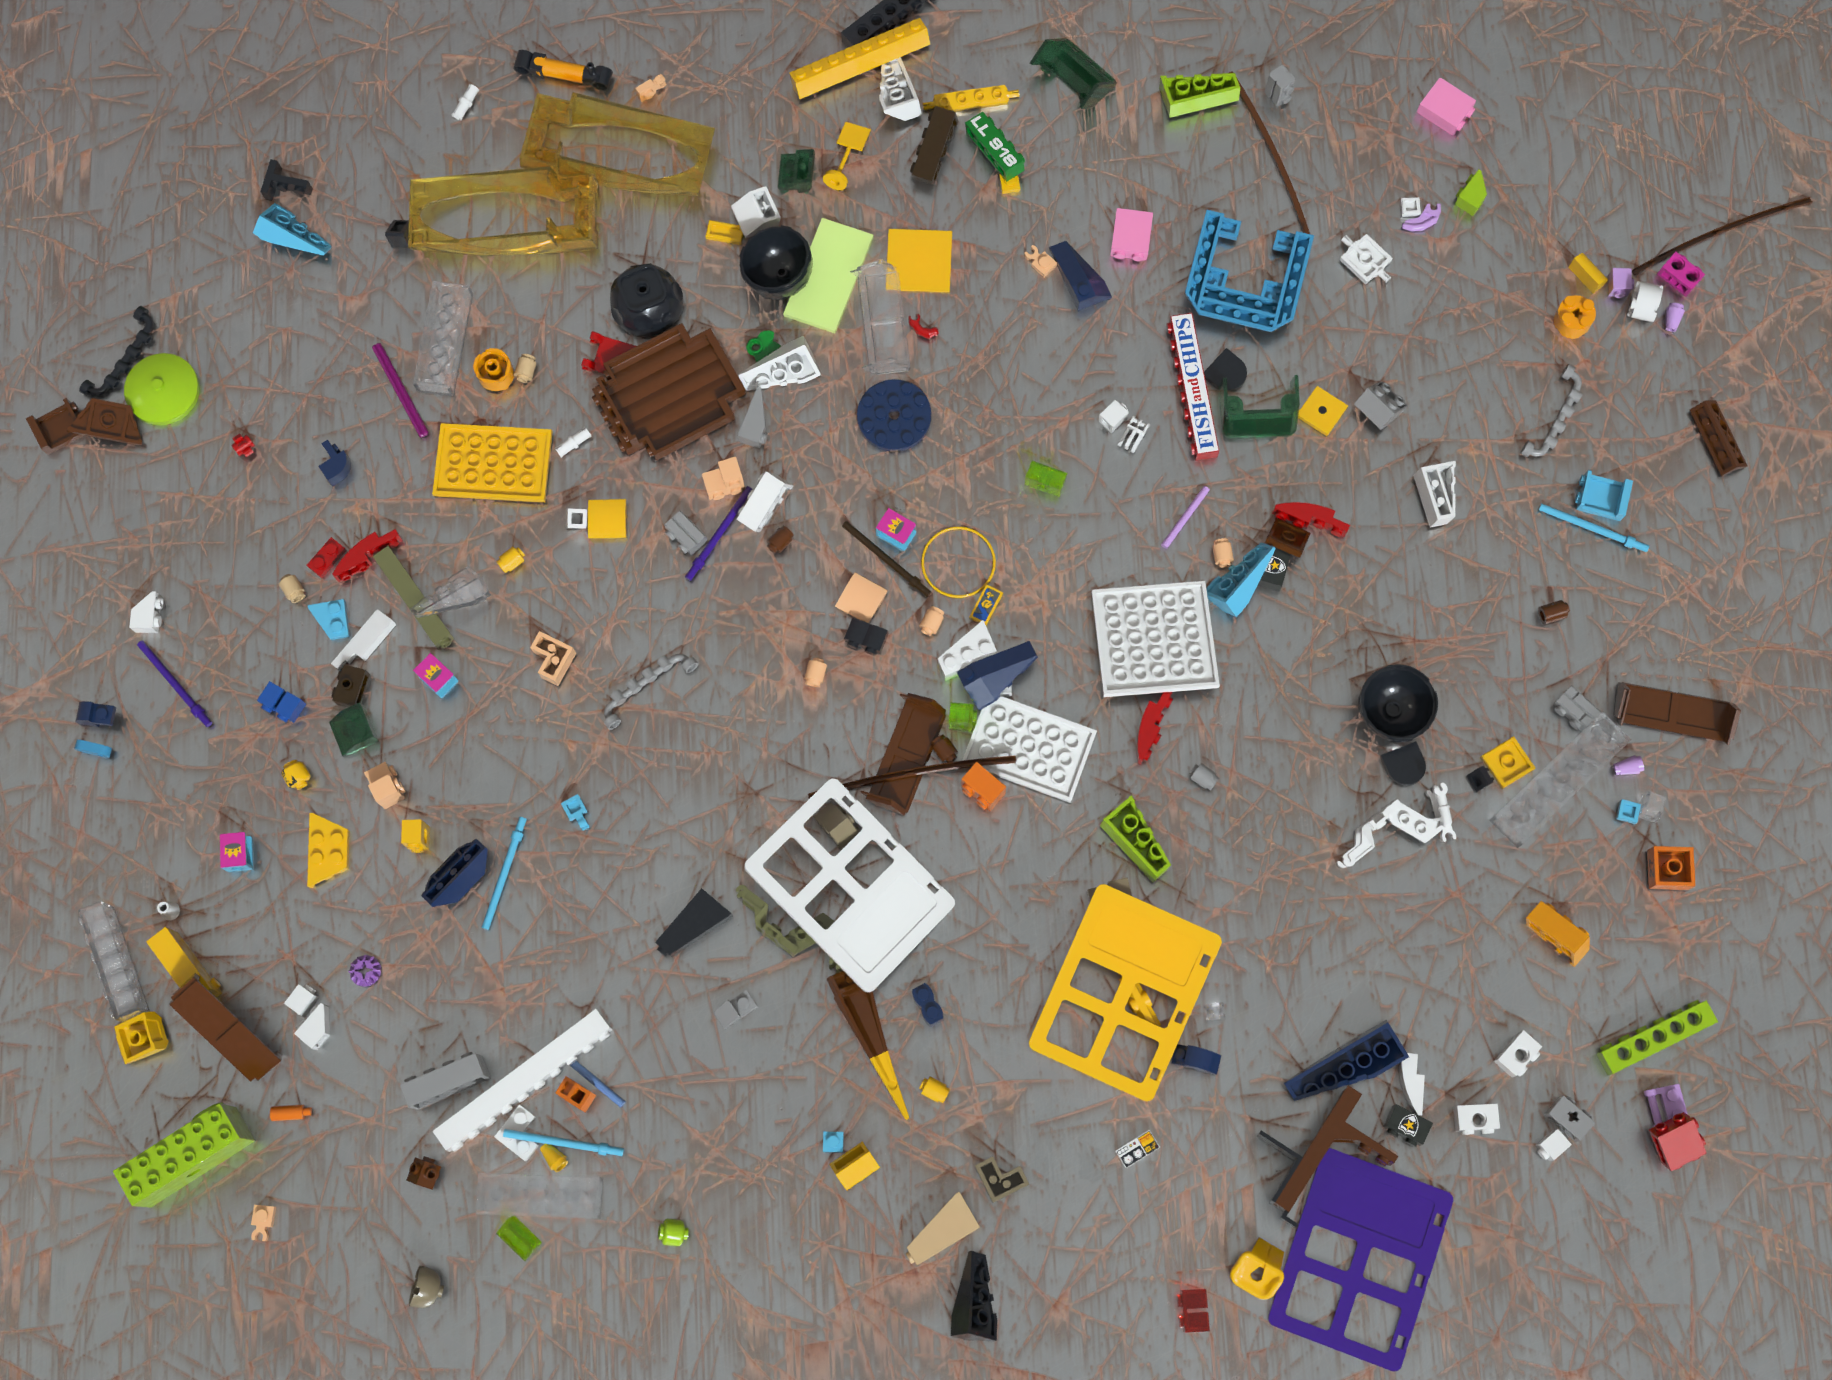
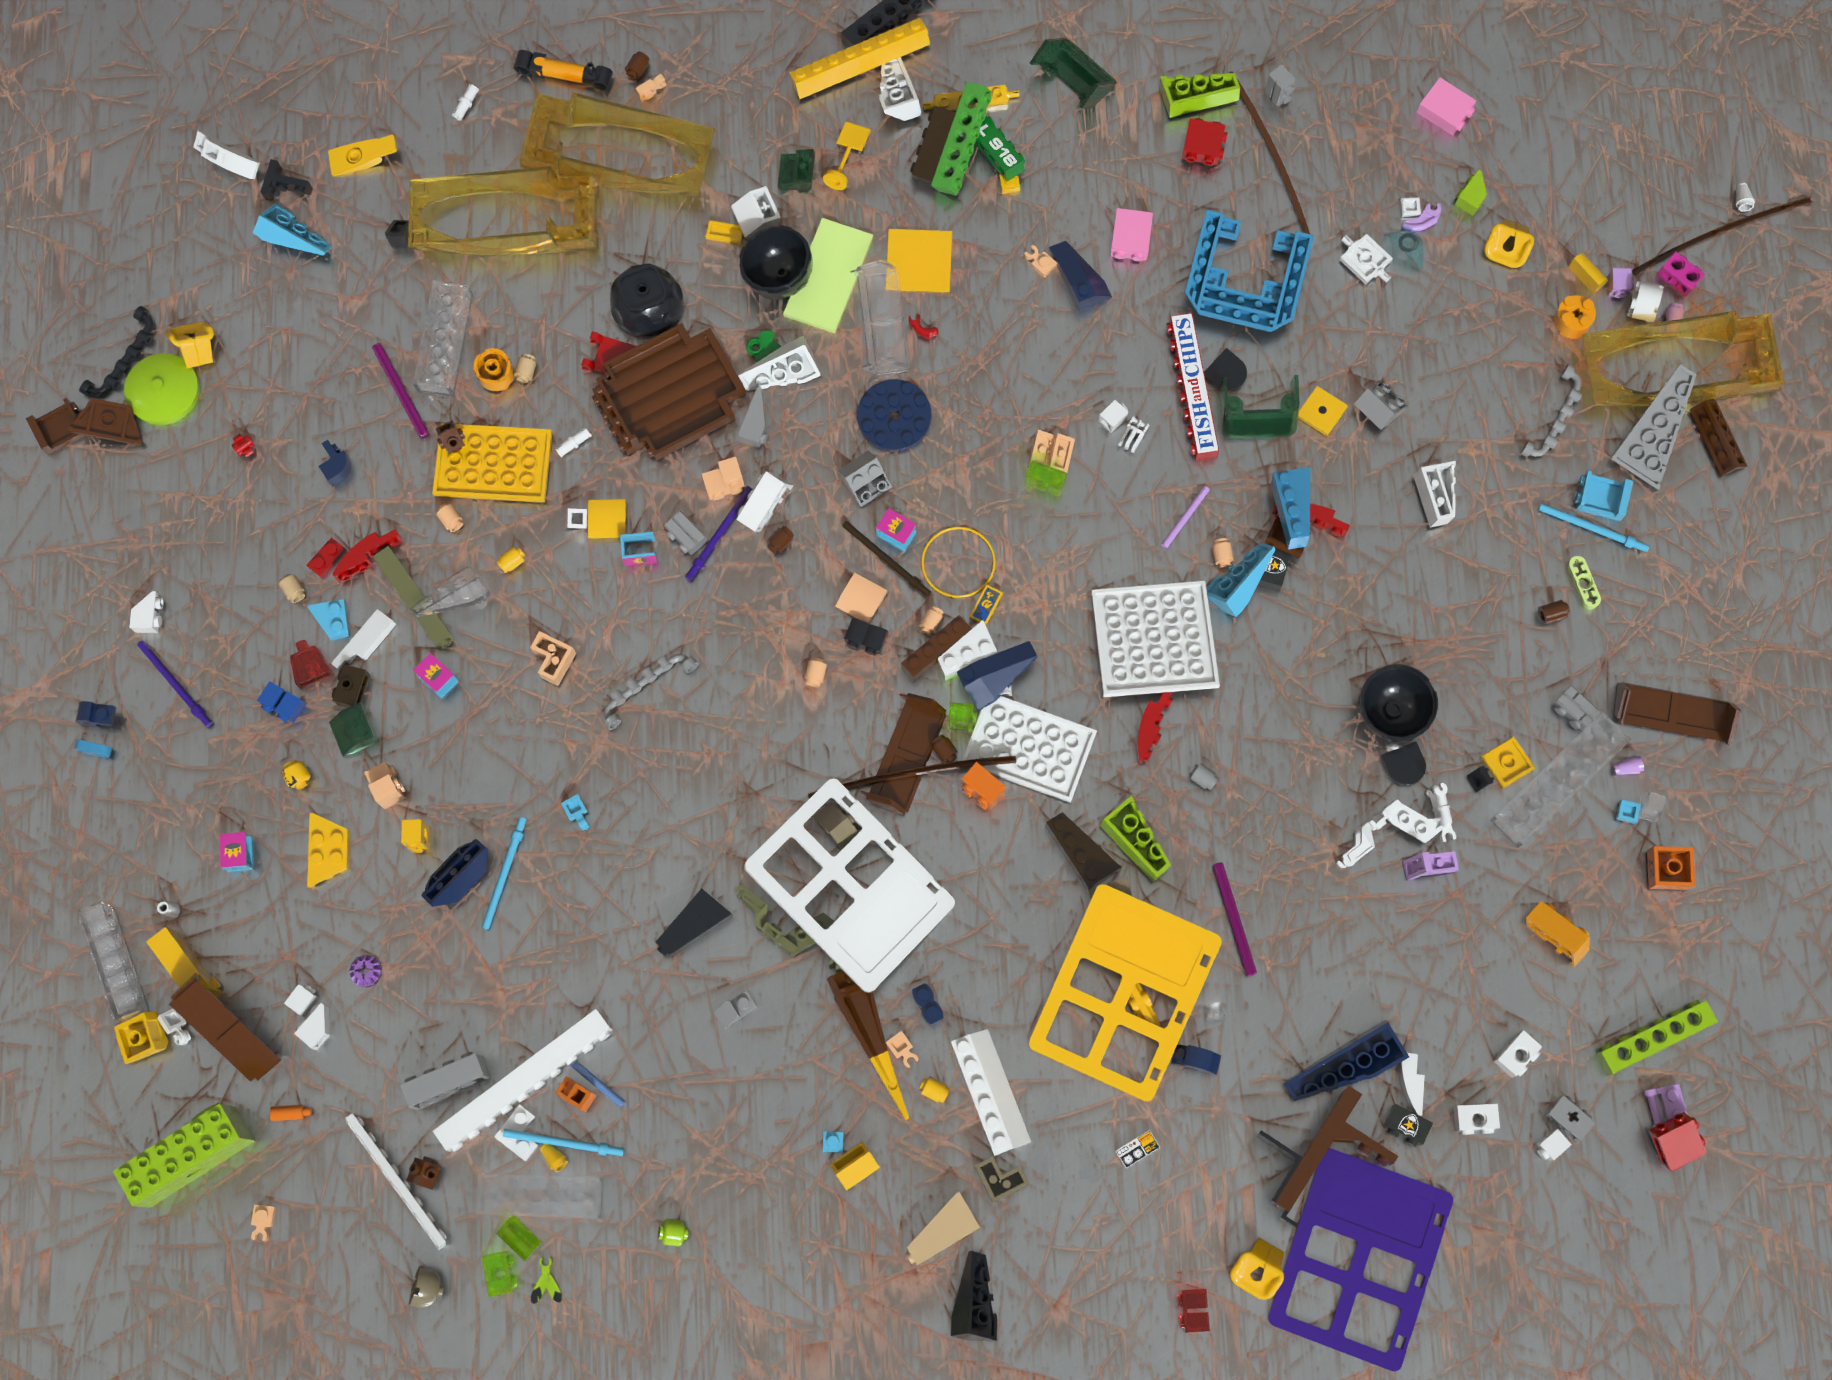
(171, 1022): none -> white plate
(194, 350): none -> yellow piece
(225, 156): none -> white slope
(309, 665): none -> clear red torso
(360, 154): none -> yellow piece
(401, 1187): none -> white plate
(449, 517): none -> light nougat brick
(450, 437): none -> reddish brown brick
(492, 1265): none -> clear neon green brick
(546, 1281): none -> lime piece
(637, 65): none -> reddish brown brick
(637, 538): none -> medium azure piece
(864, 478): none -> light grey slope
(900, 1047): none -> light nougat plate
(928, 654): none -> reddish brown brick
(959, 129): none -> bright green brick
(990, 1092): none -> white slope
(1052, 450): none -> light nougat slope
(1082, 853): none -> dark brown wedge
(1204, 142): none -> red brick
(1234, 919): none -> magenta axle
(1292, 501): none -> dark azure wedge
(1415, 252): none -> clear light blue piece
(1430, 864): none -> lavender bracket
(1522, 247): none -> yellow piece
(1573, 571): none -> yellowish green beam
(1653, 436): none -> light grey wing
(1717, 327): none -> clear yellow windscreen
(1744, 198): none -> white cone

